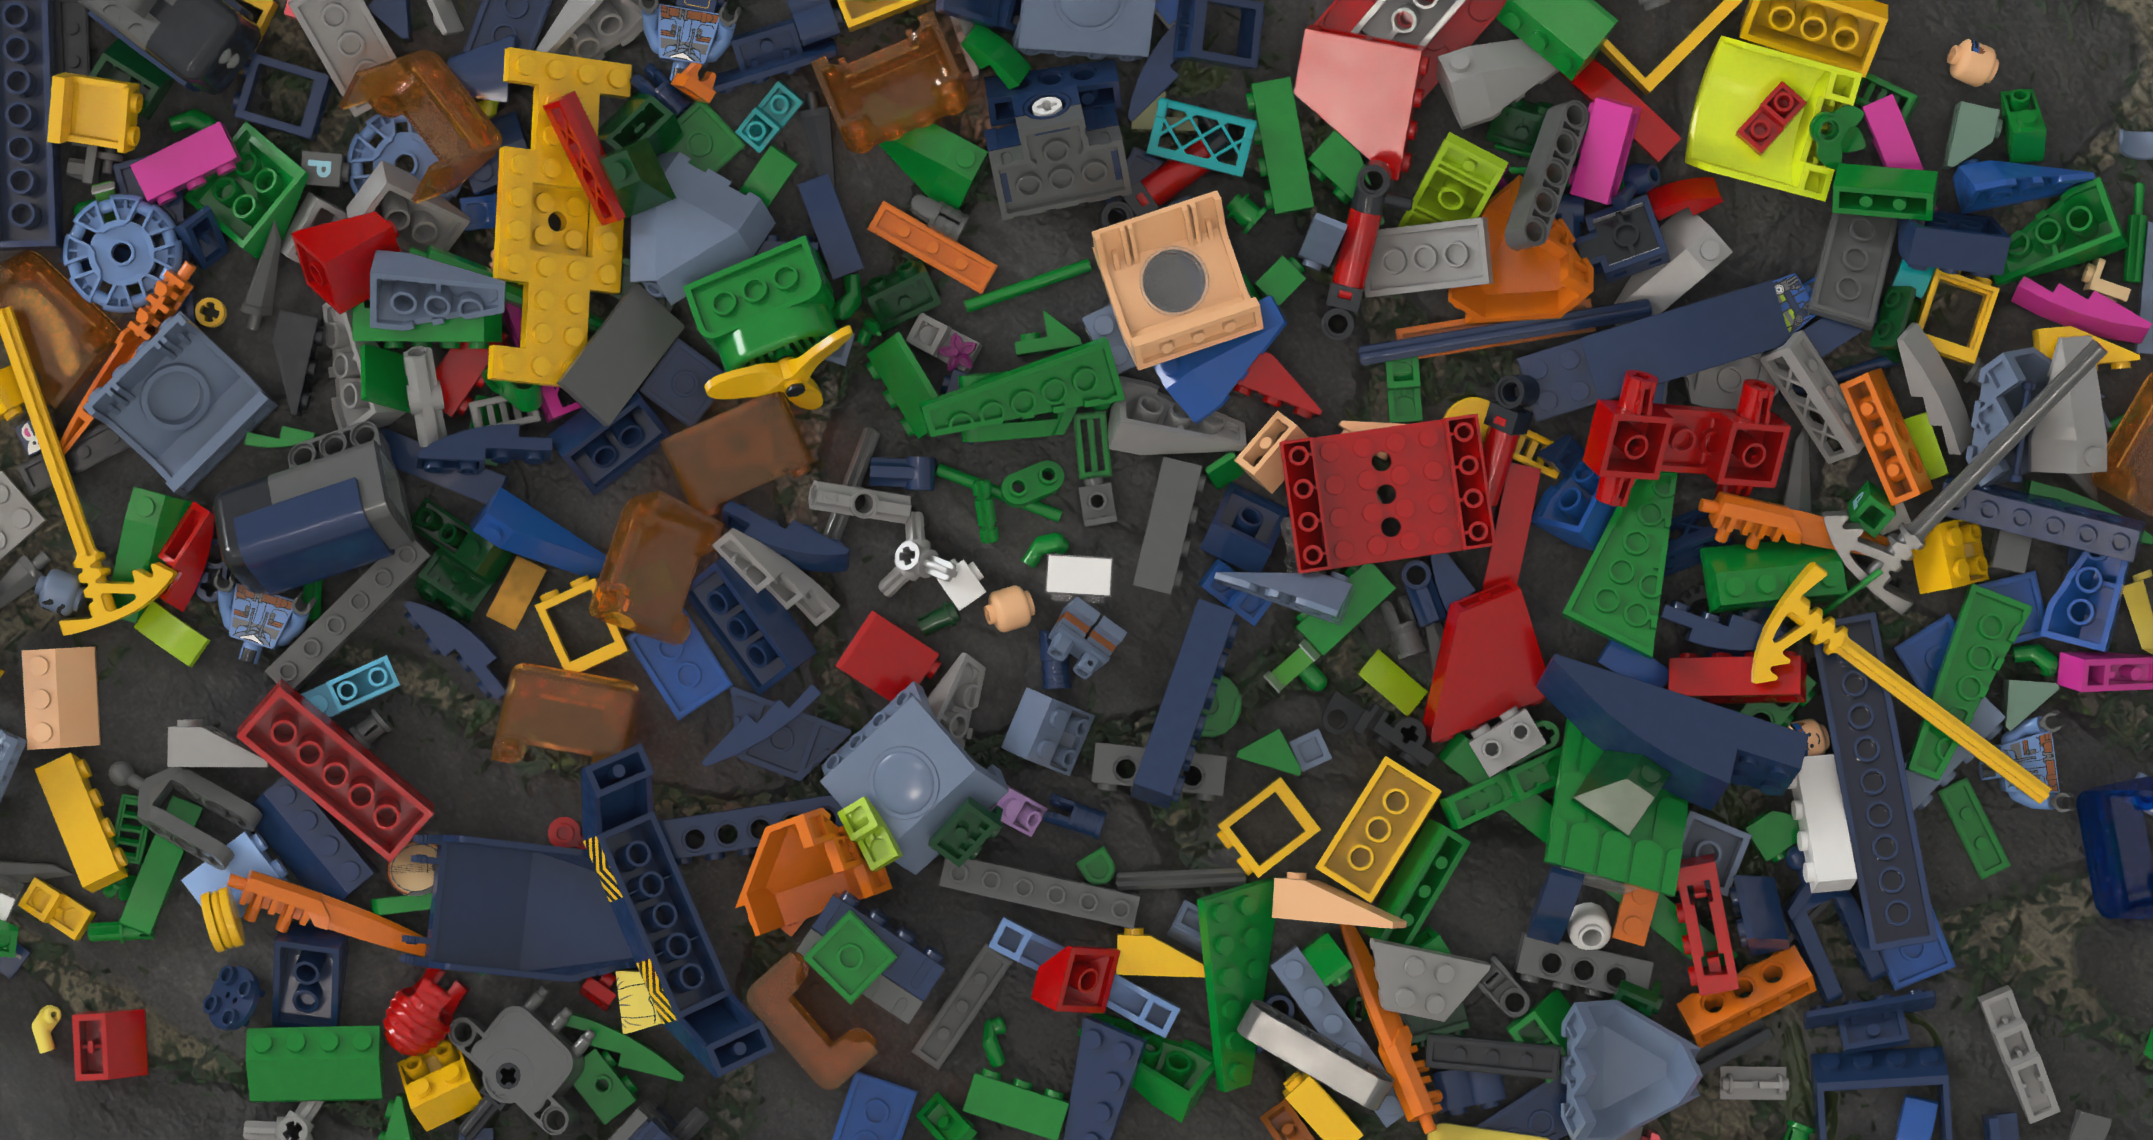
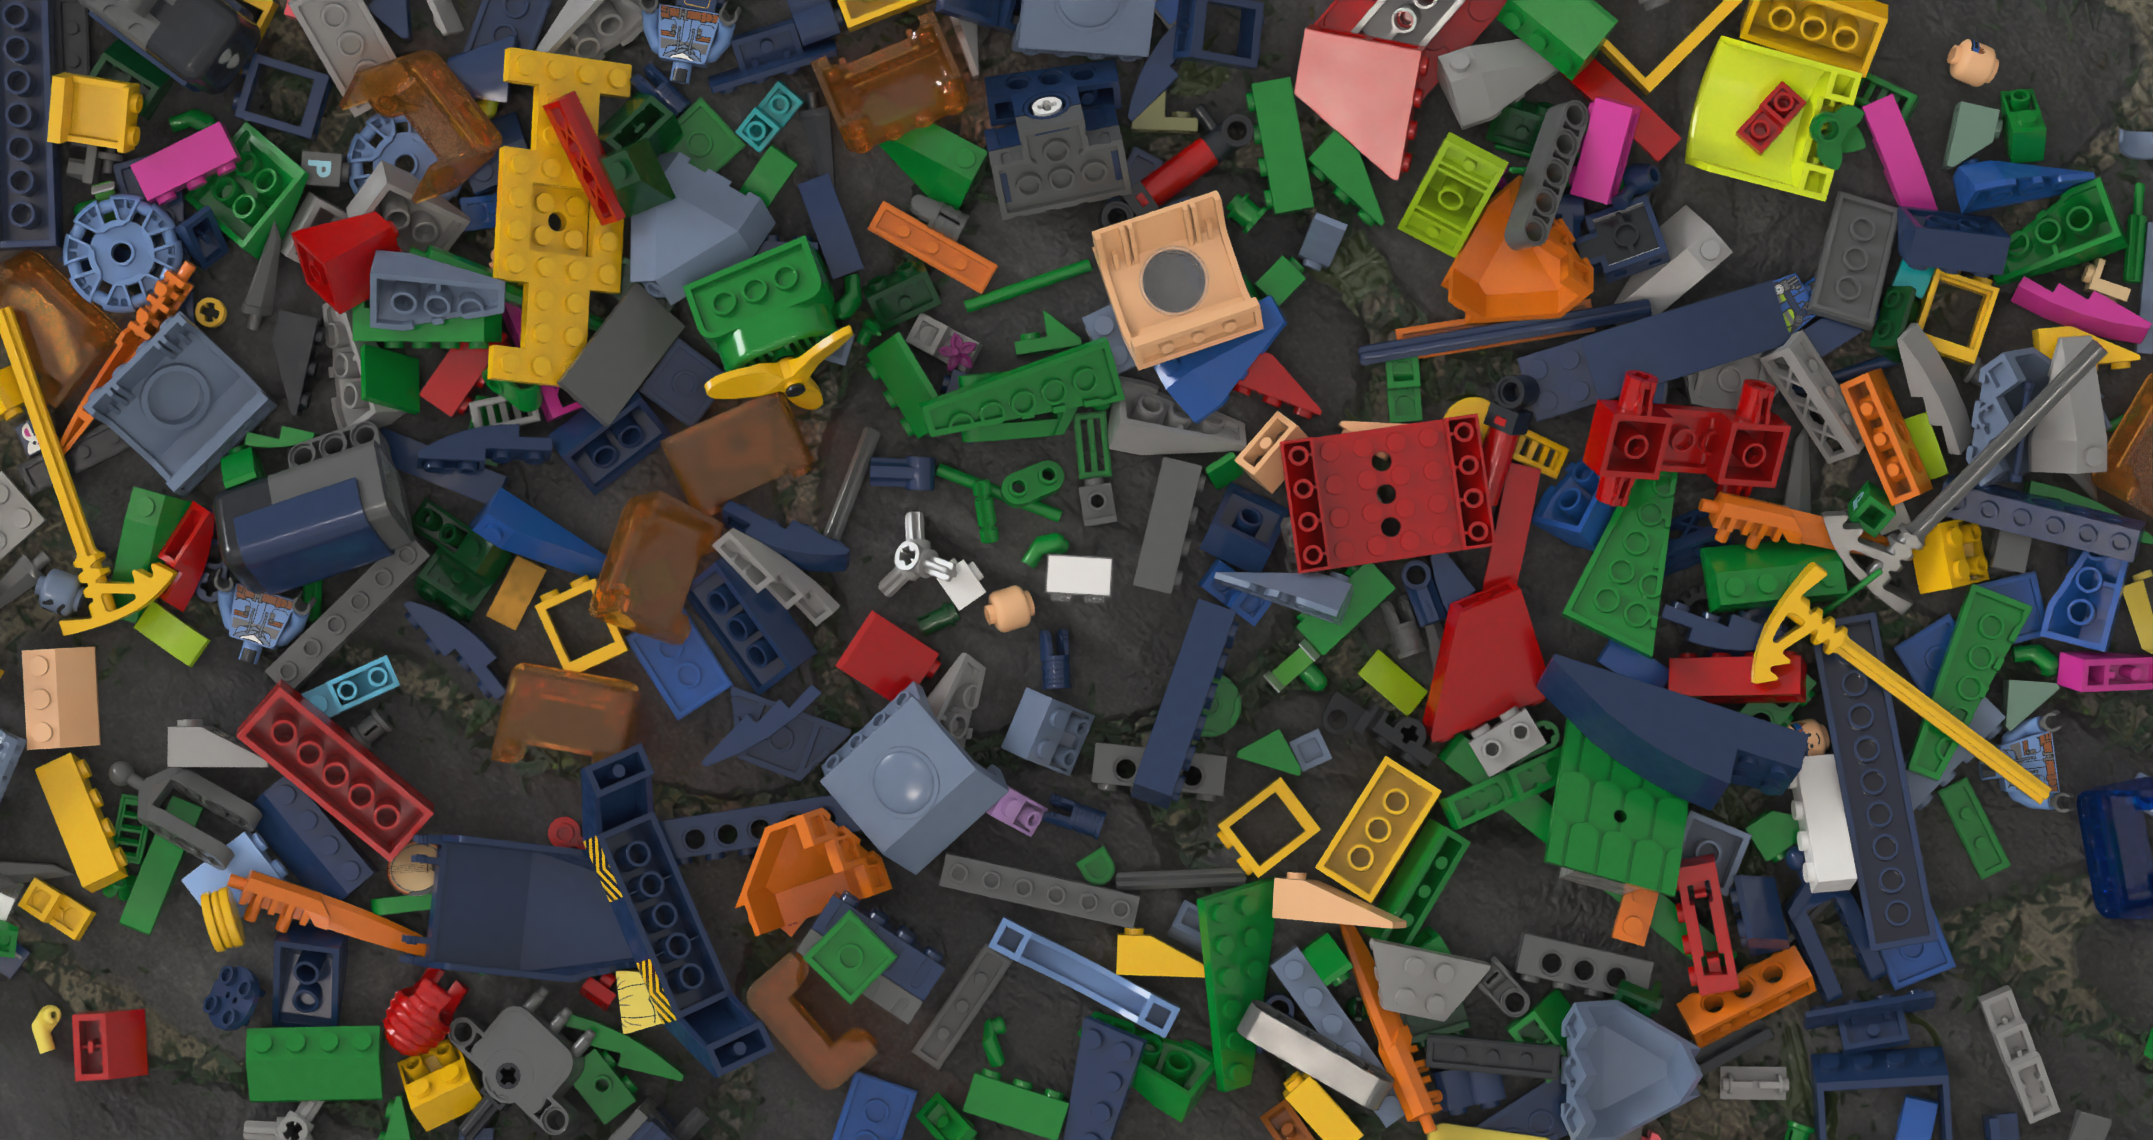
(114, 931): green axle -> none
(241, 466): none -> green slope
(424, 395): light grey piece -> none
(697, 89): orange tile -> none
(841, 500): light grey piece -> none
(871, 833): lime slope -> none
(966, 831): dark green bracket -> none
(990, 49): green slope -> none
(1076, 979): red slope -> none
(1084, 637): sand blue hips -> none
(1210, 163): teal window -> none
(1358, 247): piece -> none
(1430, 258): light grey plate -> none
(1555, 905): dark blue slope -> none
(1563, 455): dark blue slope -> none
(1589, 926): white head -> none
(1621, 789): dark green slope -> none
(1695, 193): red slope -> none
(1885, 192): green brick -> none

